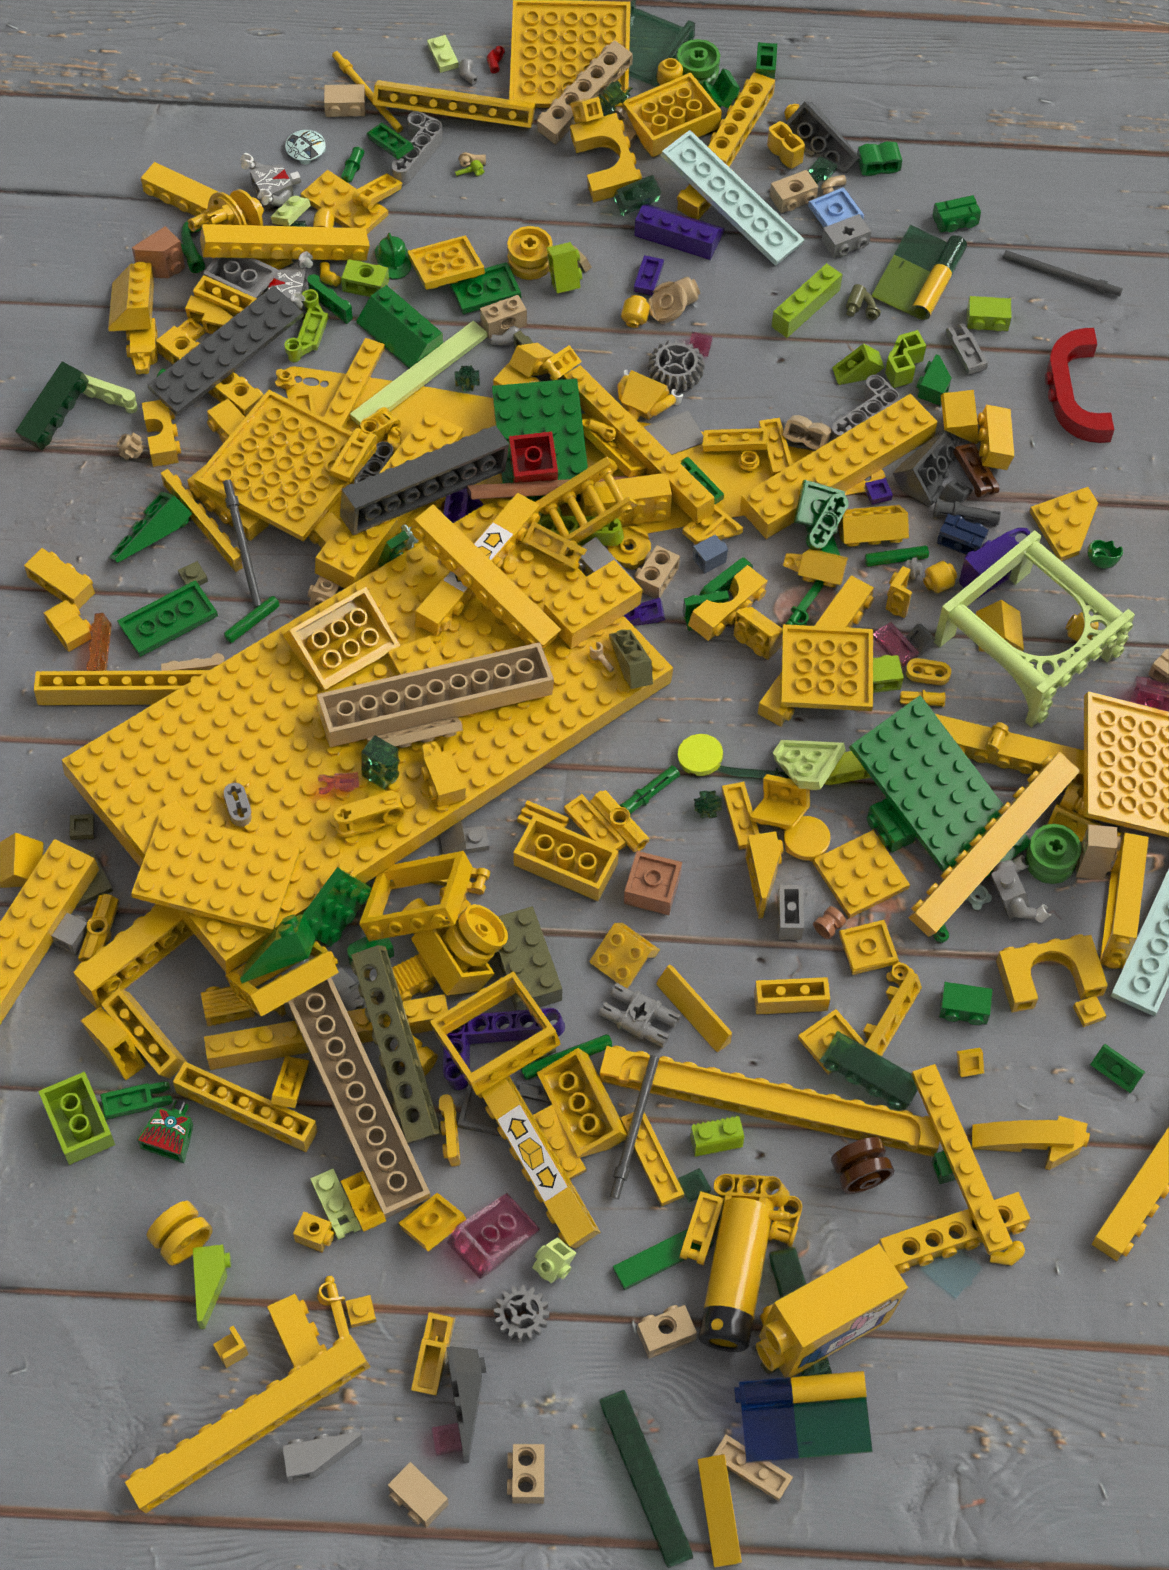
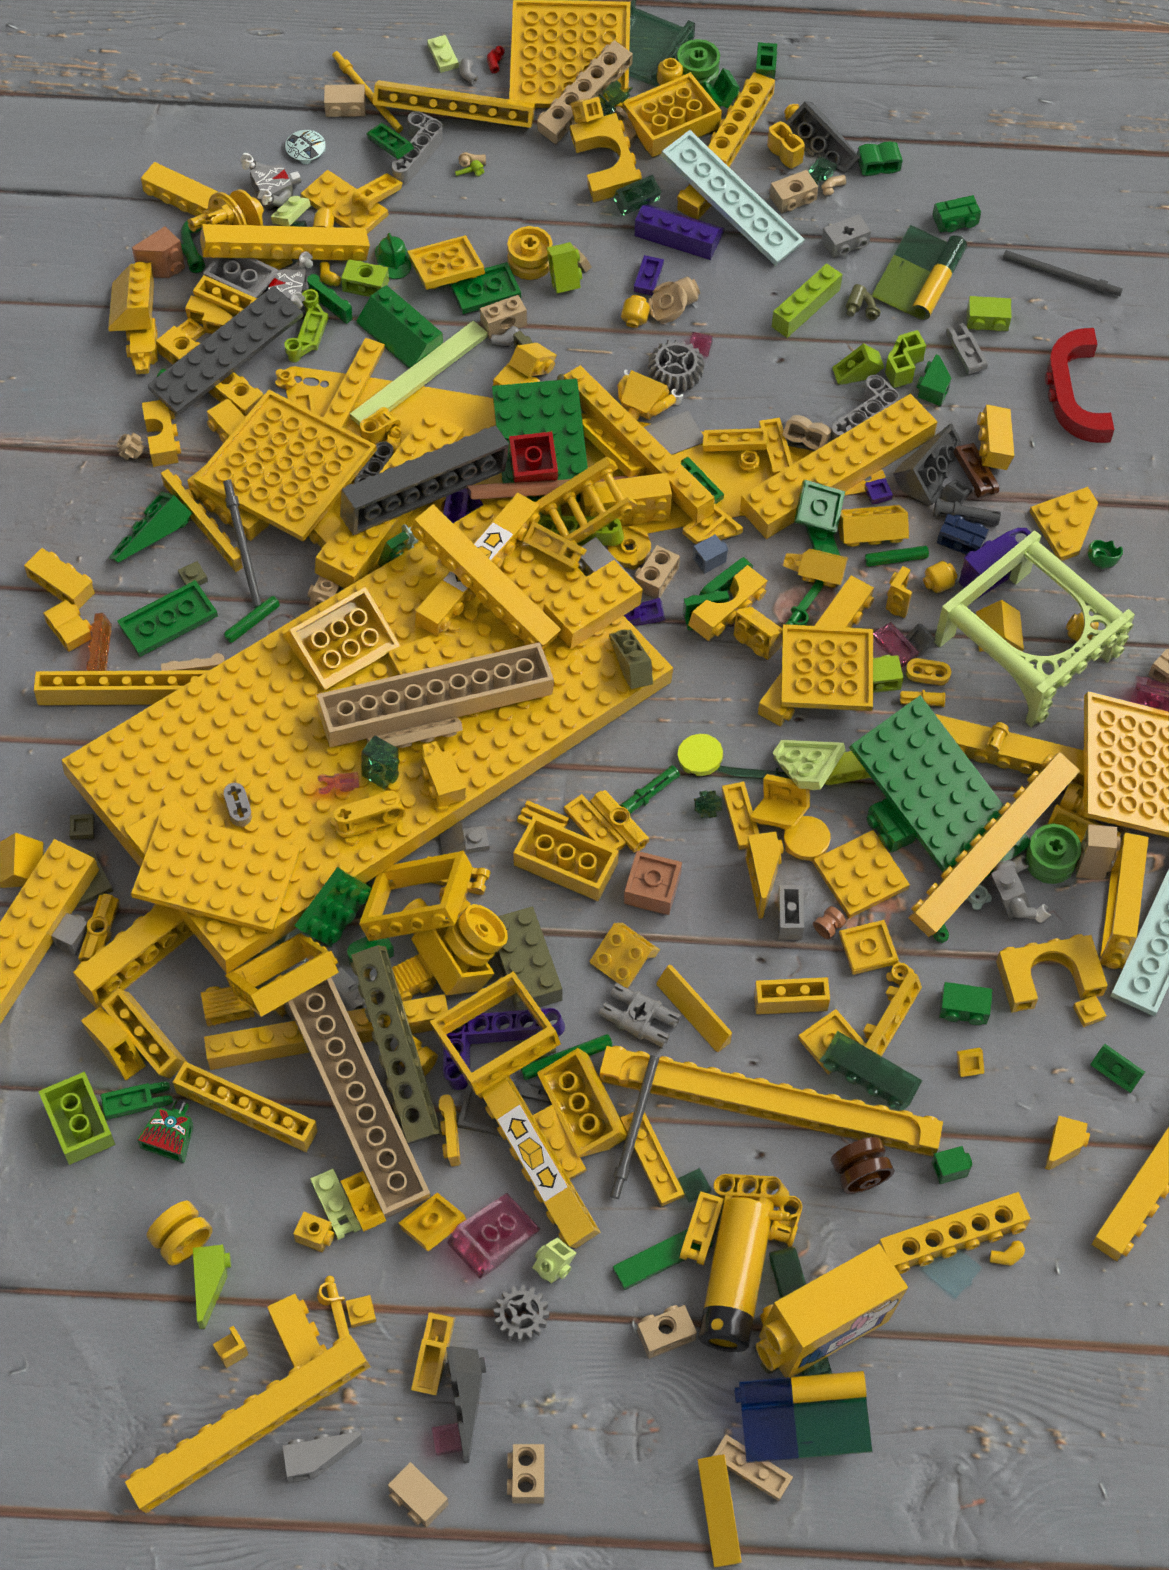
(52, 406): dark green brick -> none
(111, 394): yellowish green plate -> none
(283, 947): green slope -> none
(289, 1082): yellow plate -> none
(352, 164): green axle -> none
(353, 455): yellow plate -> none
(467, 378): clear green gear -> none
(561, 363): yellow plate -> none
(598, 655): tan hand -> none
(606, 431): yellow arm -> none
(646, 1479): clear green beam -> none
(717, 1136): lime brick -> none
(834, 207): light blue plate -> none
(835, 517): green beam -> none
(915, 566): light grey plate -> none
(960, 414): yellow slope -> none
(962, 1159): yellow plate -> none
(1022, 1134): yellow slope -> none

